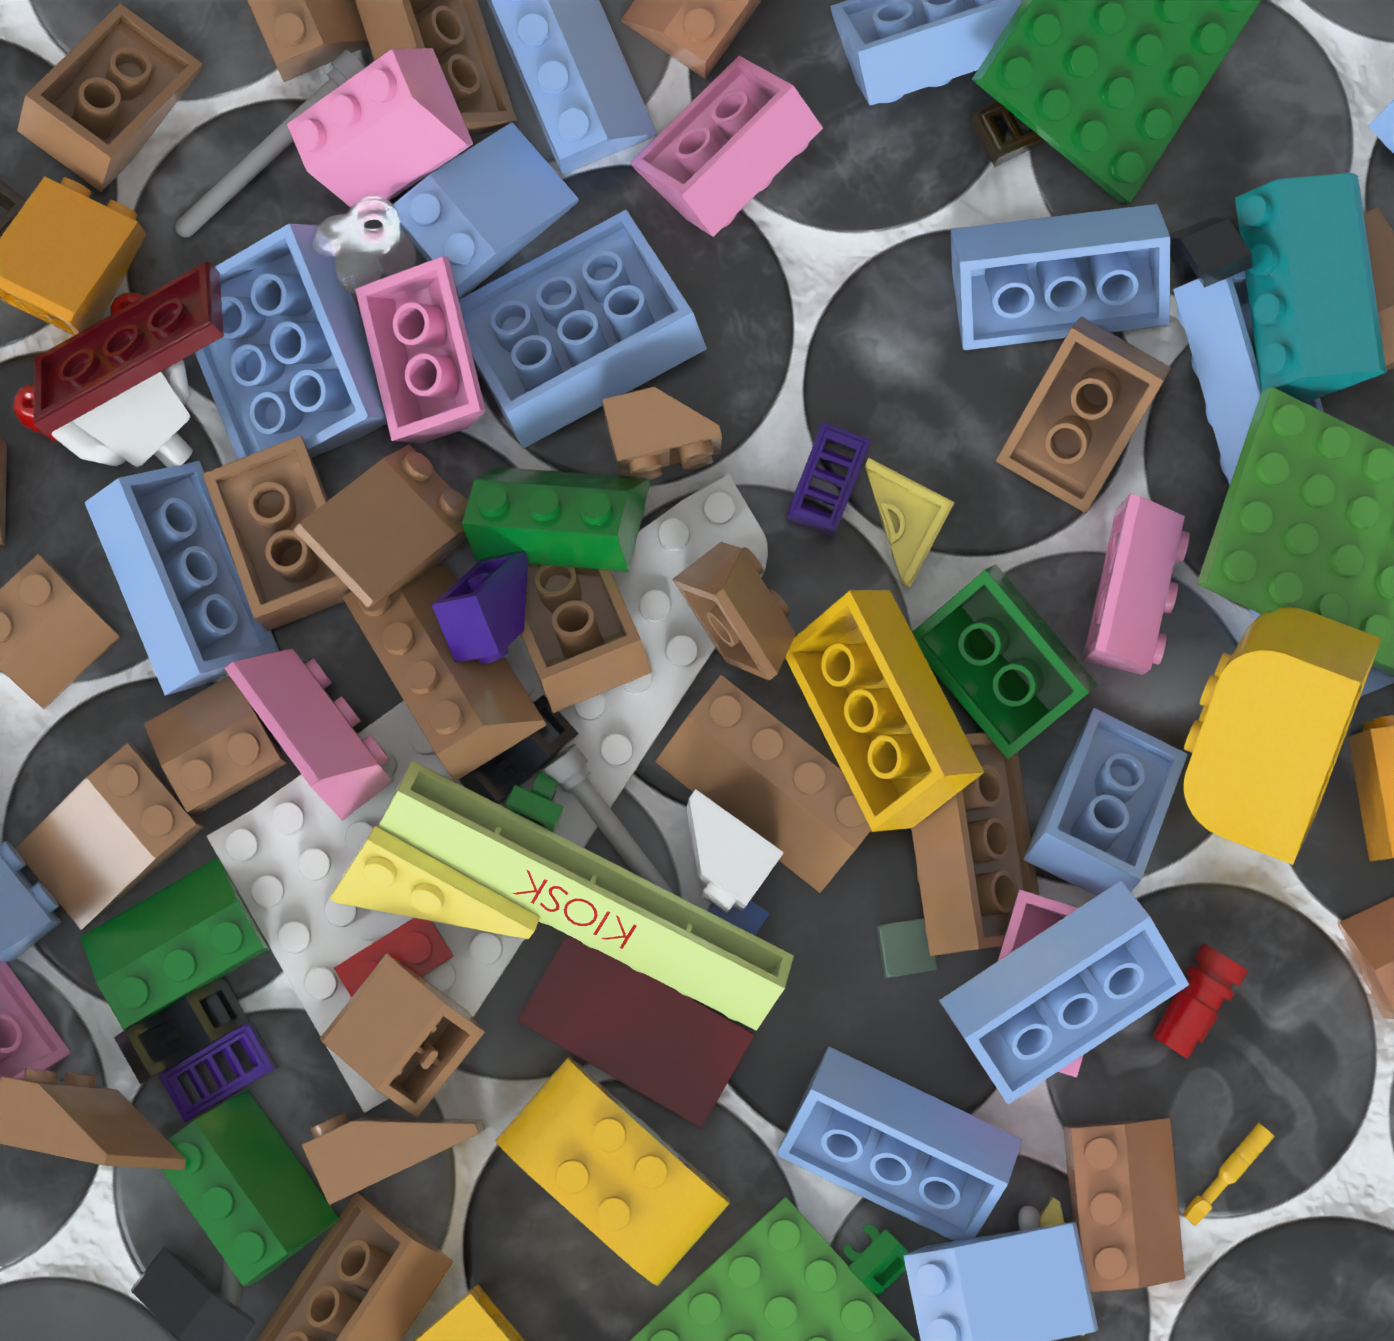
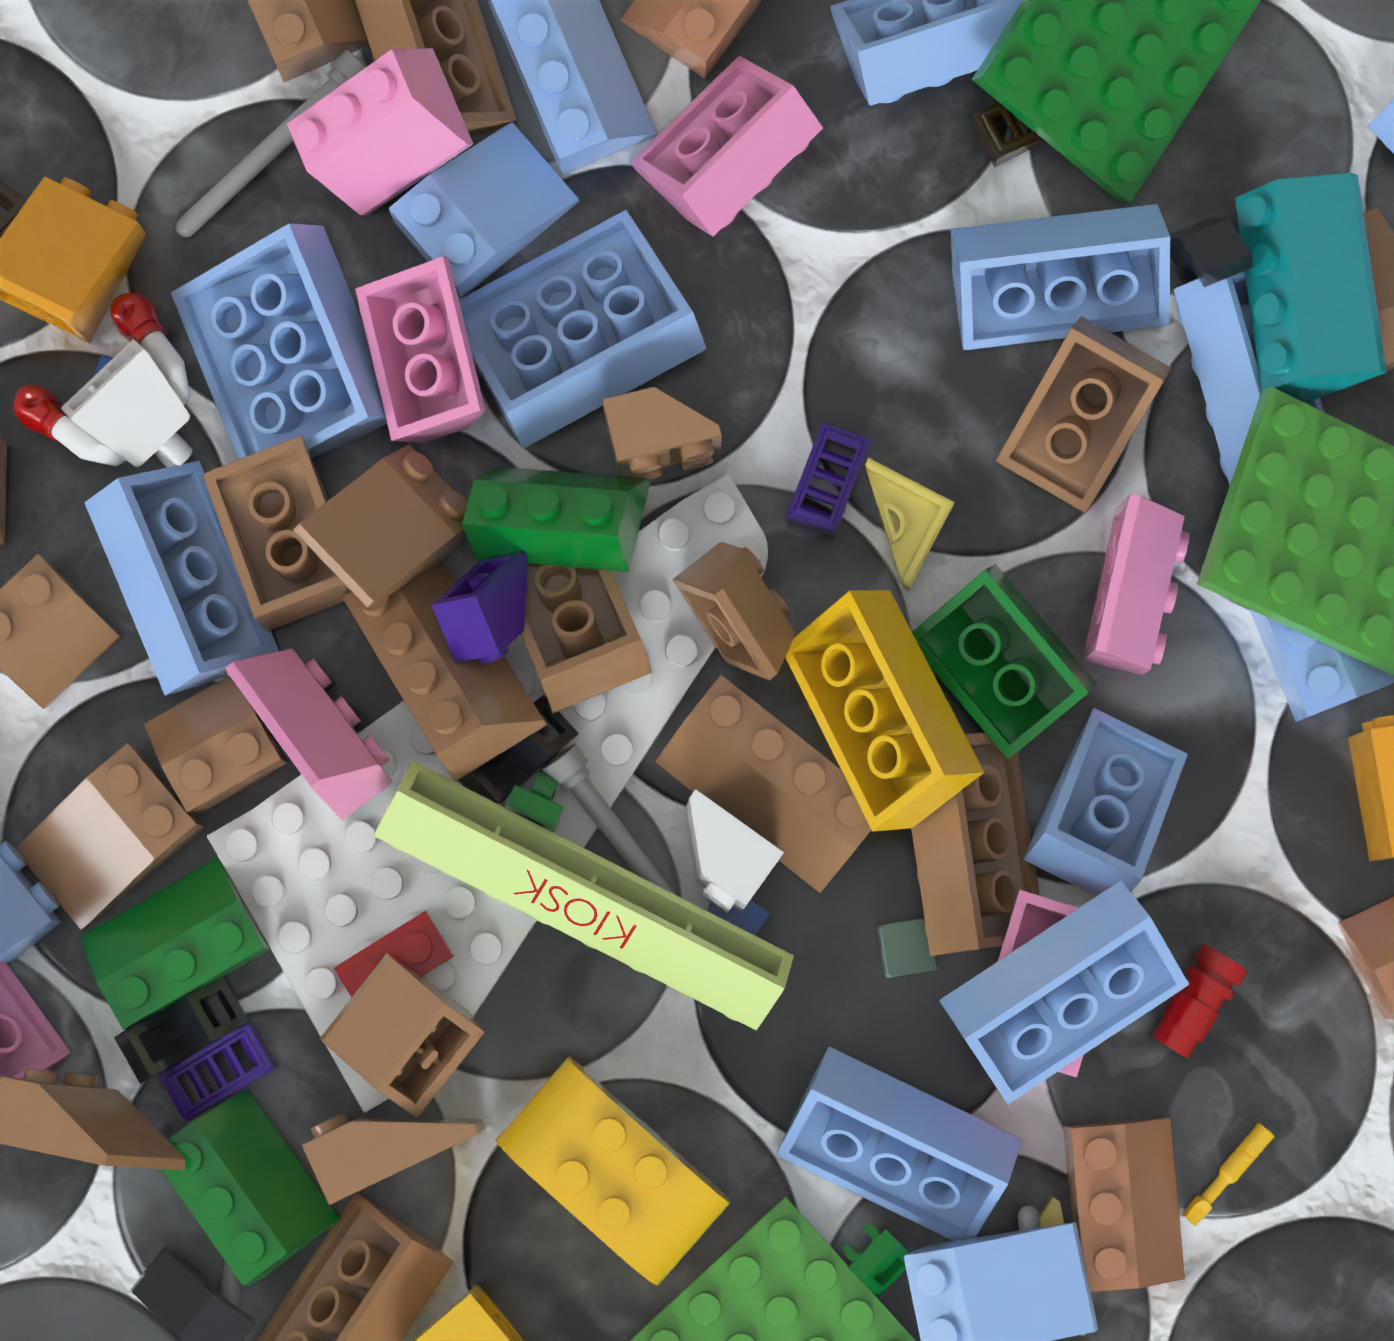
(107, 97): medium nougat slope -> none
(127, 347): dark red tile -> none
(365, 252): clear plate -> none
(408, 882): light yellow wing -> none
(636, 1029): dark red tile -> none
(1275, 728): yellow brick -> none

